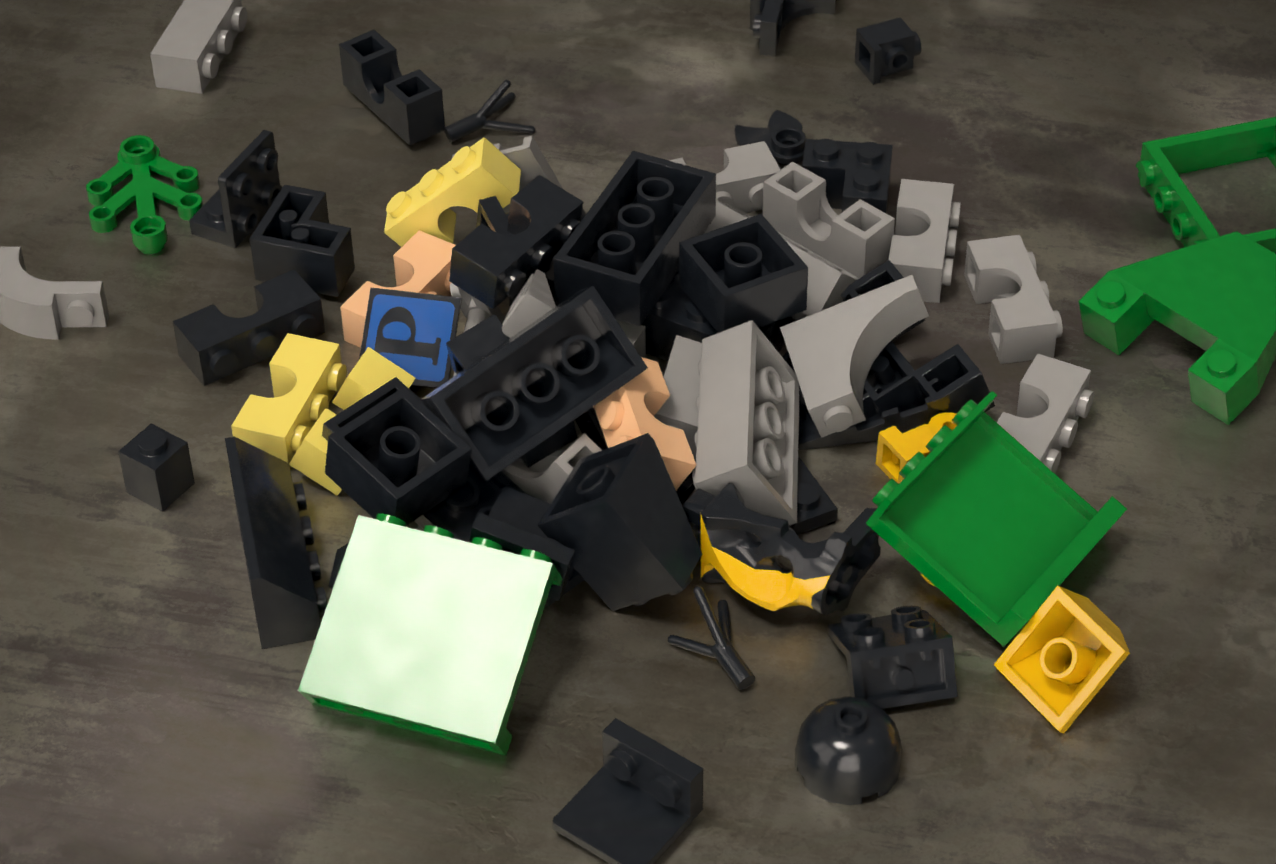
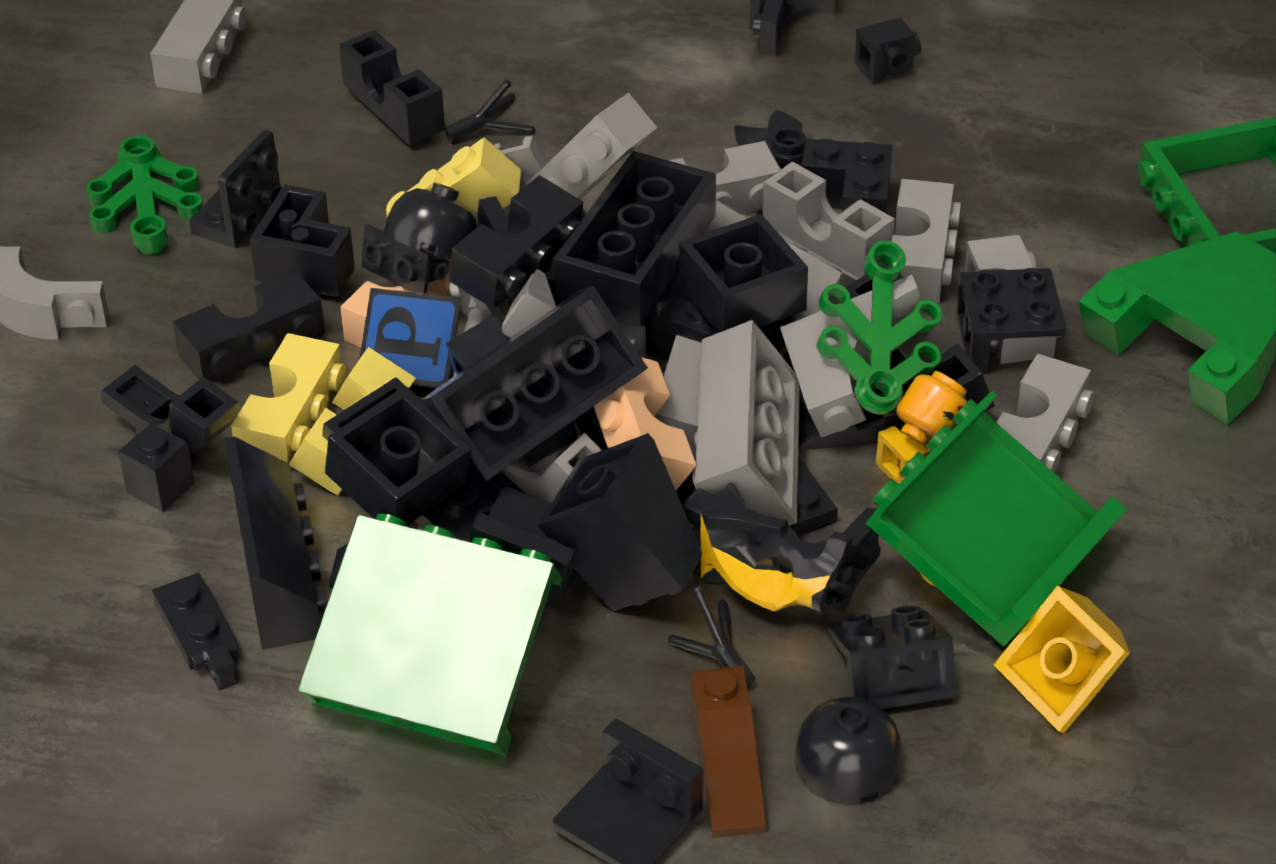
(193, 416): none -> black arch
(198, 627): none -> black hinge
(399, 262): none -> black hinge
(430, 220): none -> black cylinder
(599, 147): none -> light grey arch
(727, 751): none -> reddish brown slope
(878, 334): none -> green plant
(930, 406): none -> light orange head
(1006, 307): none -> black bracket

